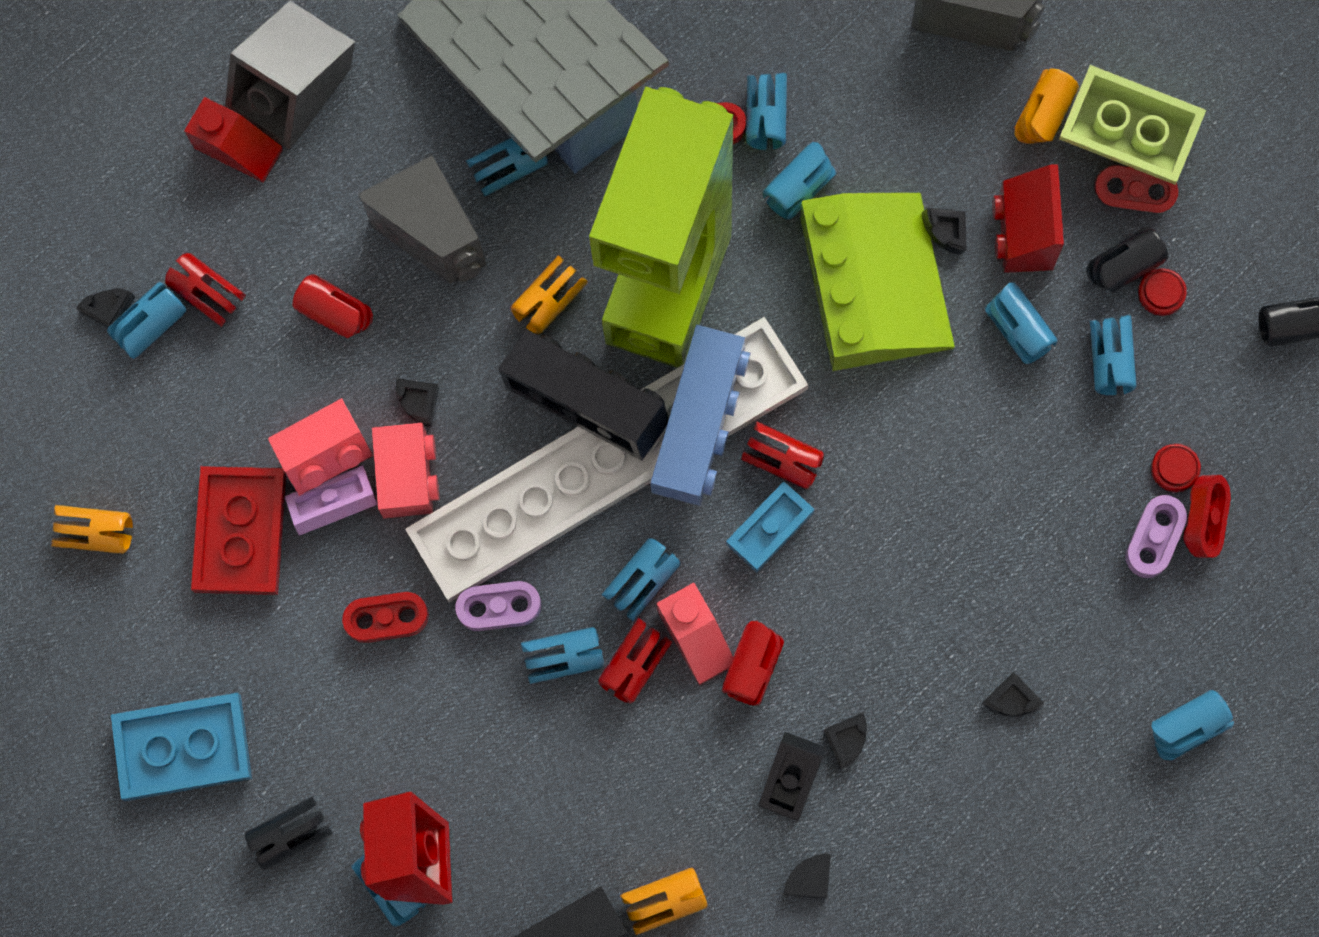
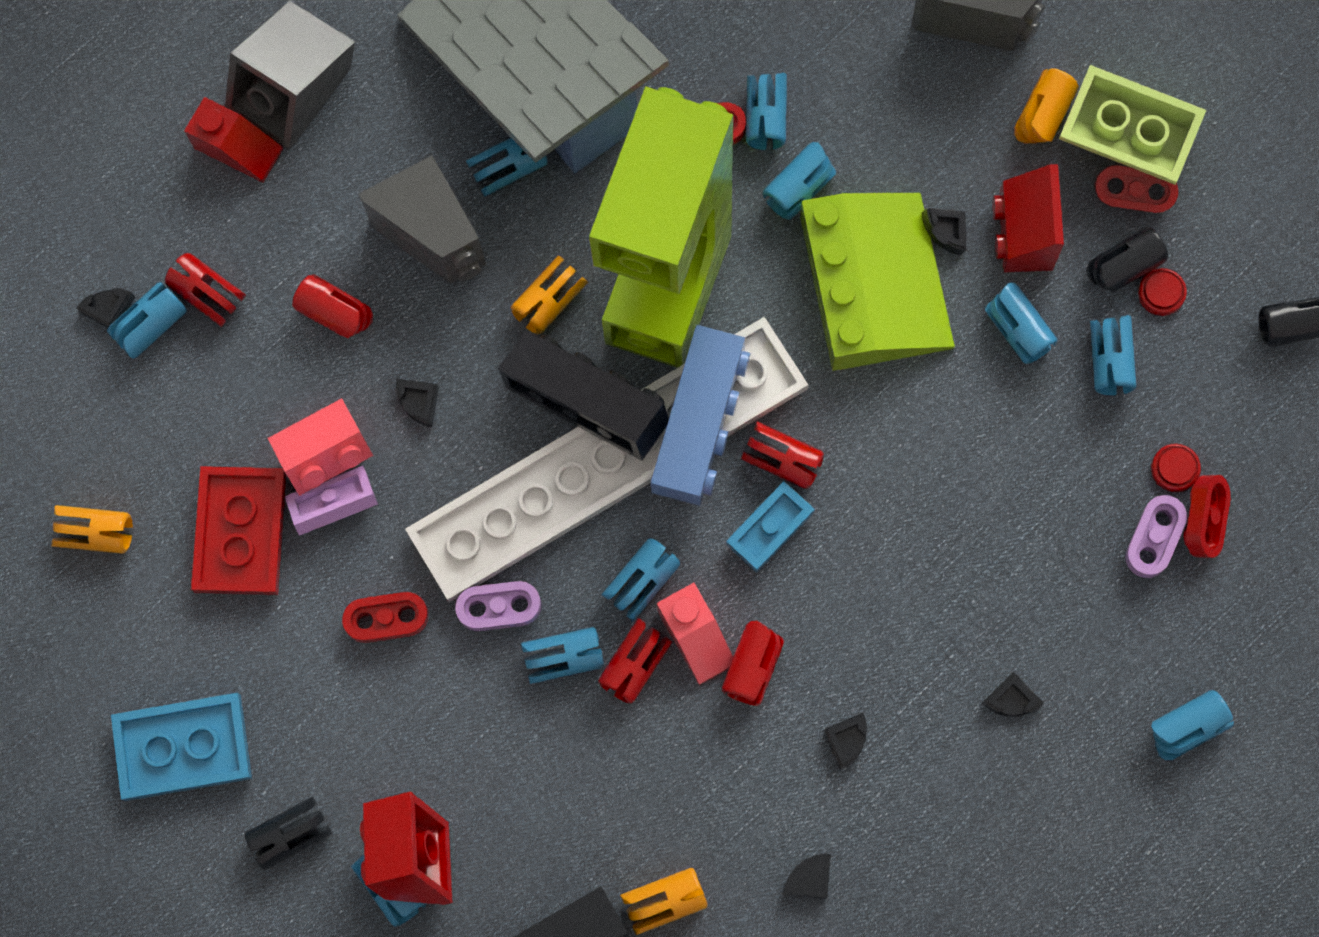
(404, 470): coral brick -> none
(791, 776): black slope -> none

